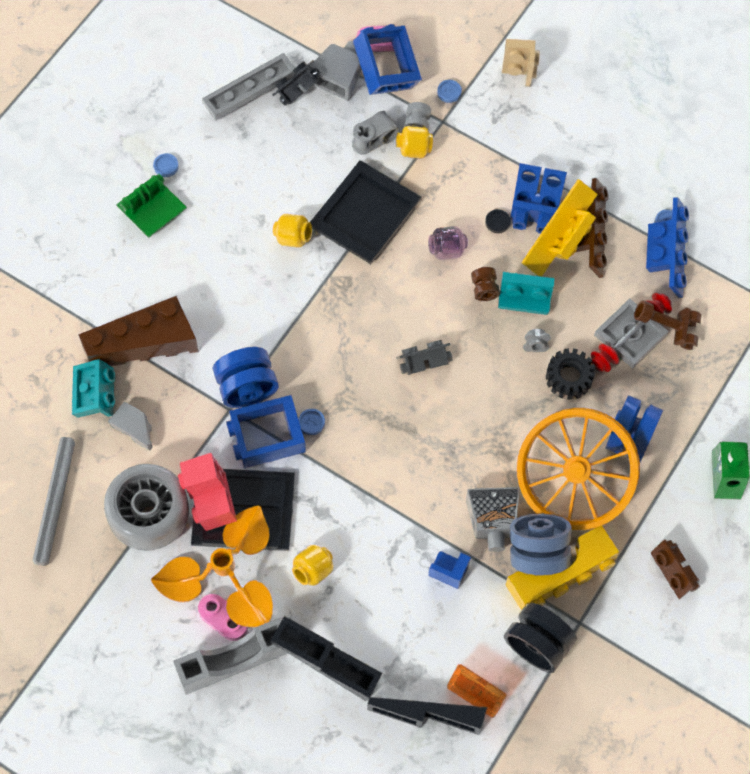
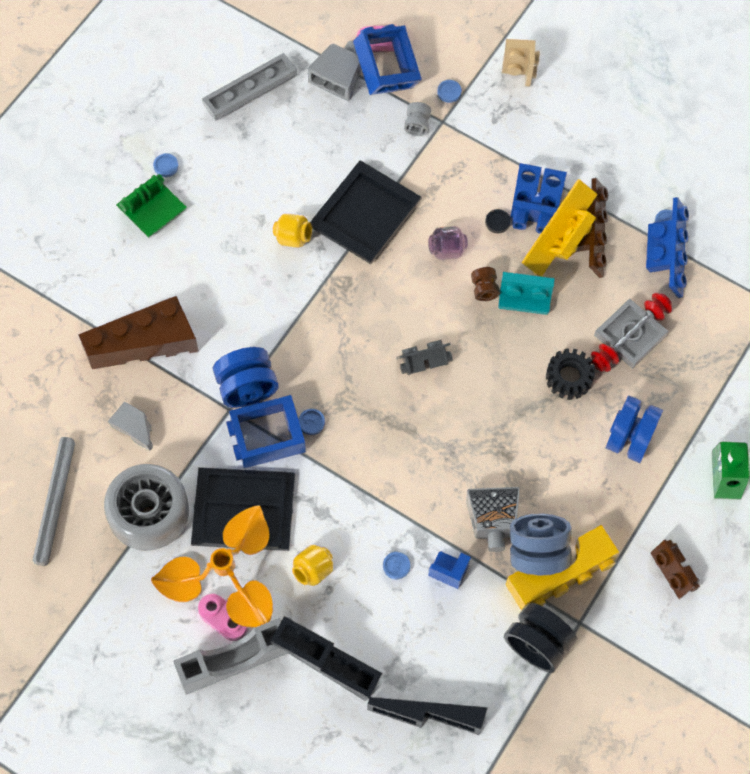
(93, 389): teal bracket -> none
(209, 489): coral brick -> none
(303, 75): black hinge -> none
(374, 133): light grey piece -> none
(396, 565): none -> medium blue piece
(414, 141): yellow head -> none
(476, 690): clear orange slope -> none
(536, 341): light grey plate -> none
(578, 468): light orange wheel -> none
(685, 318): reddish brown bar -> none

